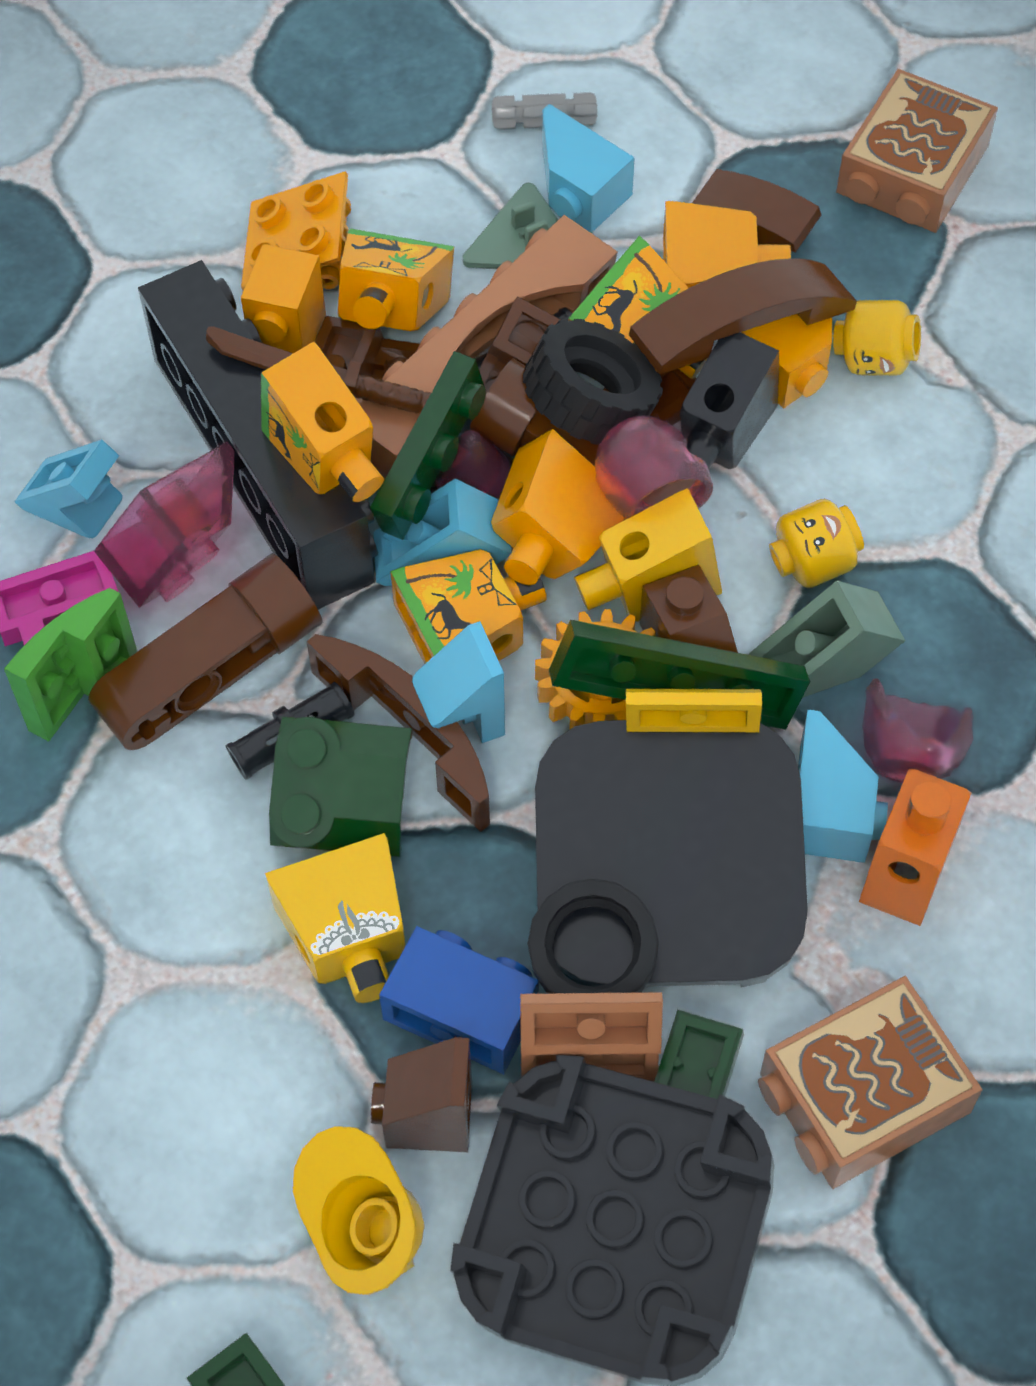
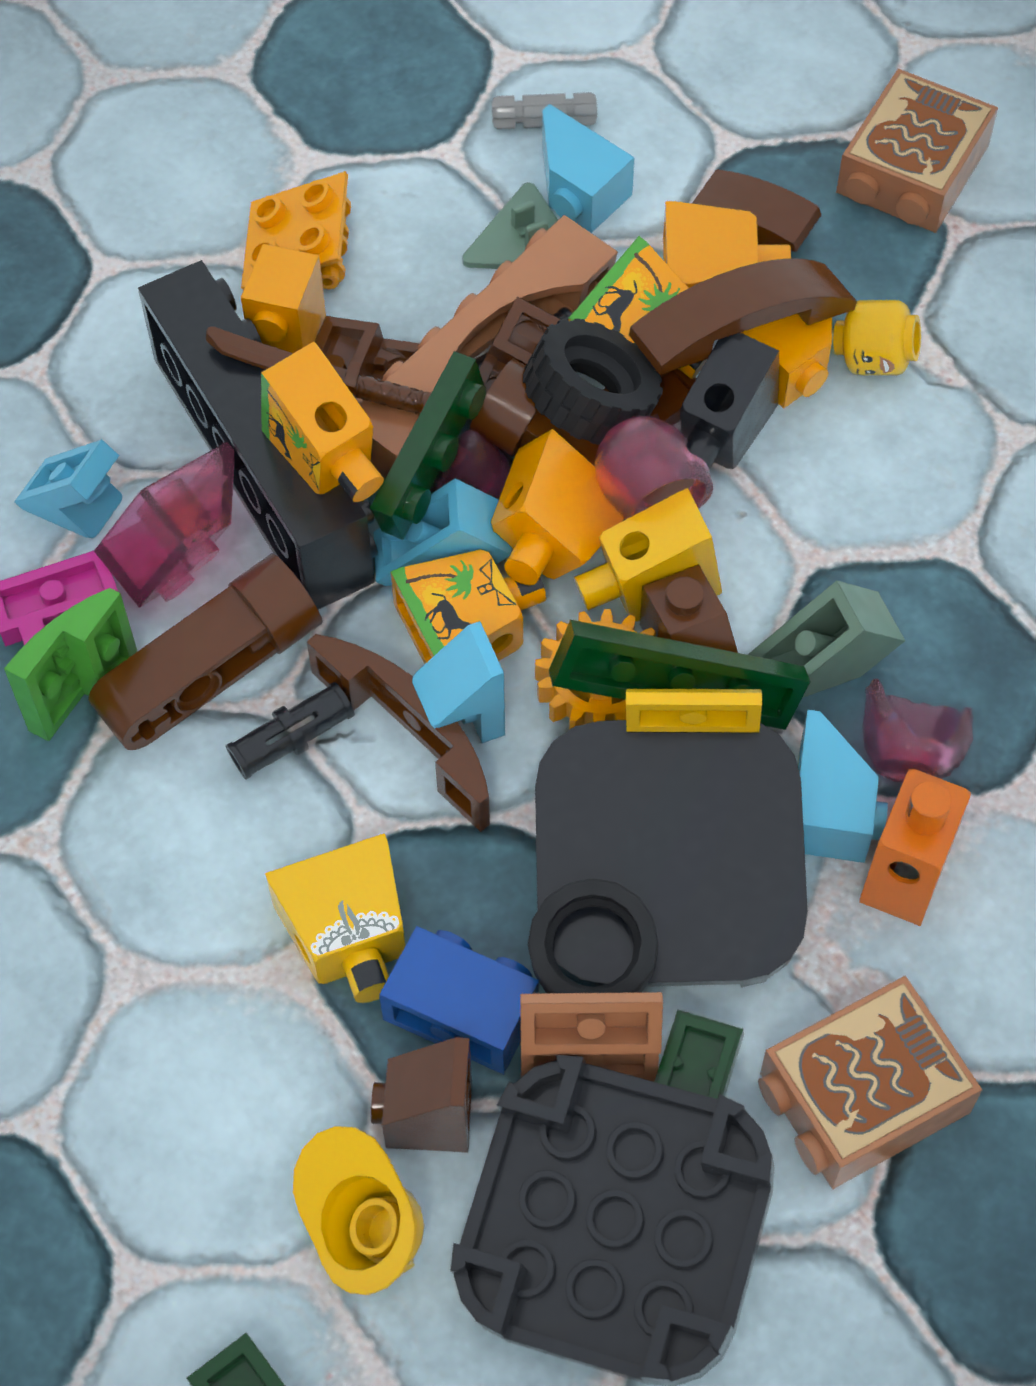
(337, 783): dark green slope -> none
(393, 280): light orange torso -> none
(816, 543): yellow head -> none

